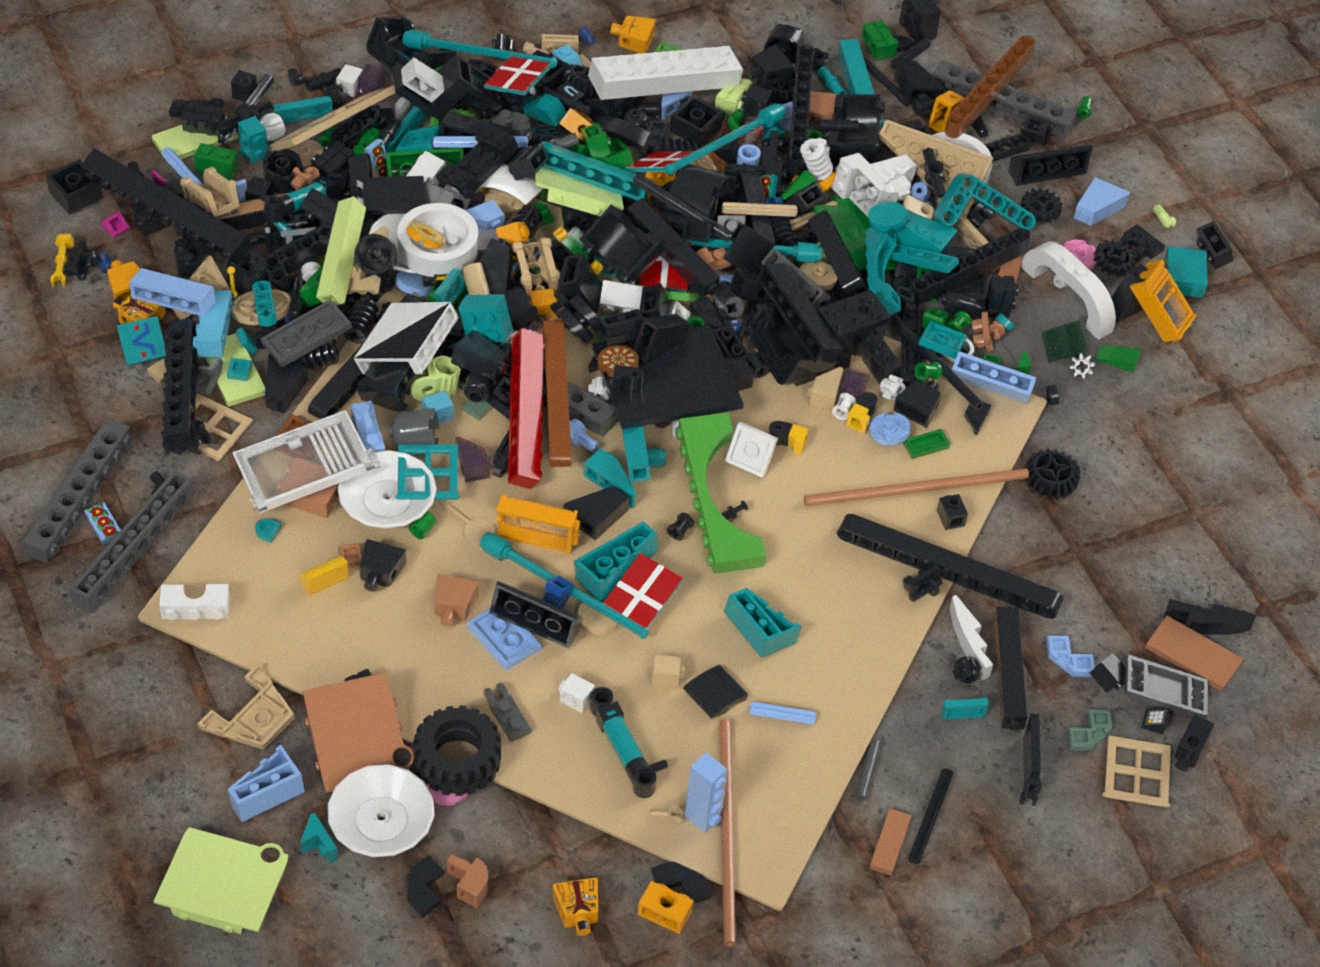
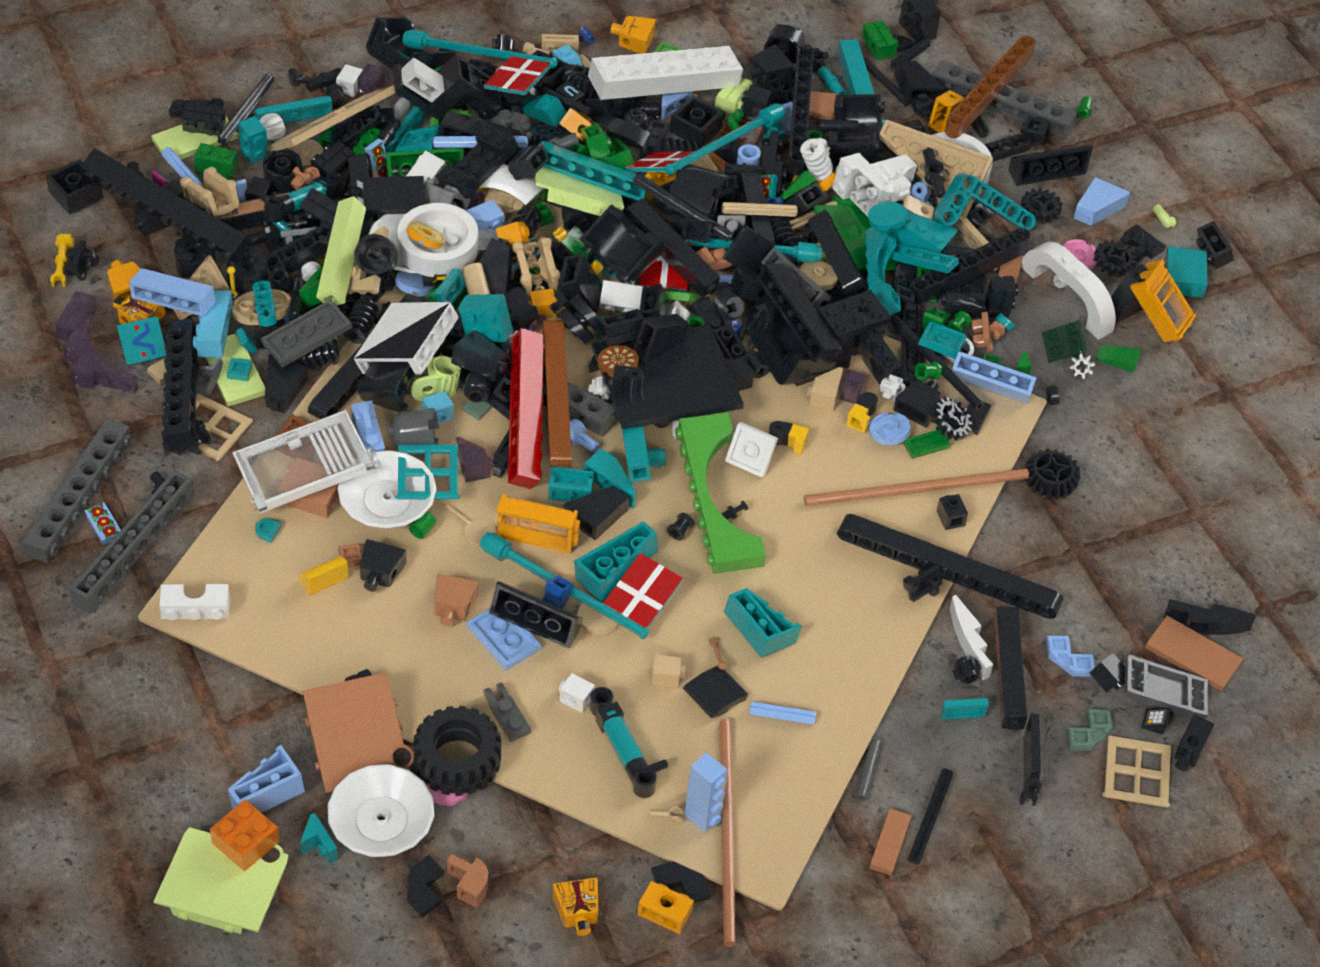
(89, 367): none -> clear purple arch
(104, 261): blue piece -> none
(115, 224): dark pink slope -> none
(243, 85): black brick -> none
(244, 835): none -> orange brick
(247, 111): black axle -> none
(259, 720): tan wing -> none
(569, 484): none -> teal hinge
(714, 642): none -> nougat hinge
(844, 404): white bush -> none
(951, 418): none -> black gear

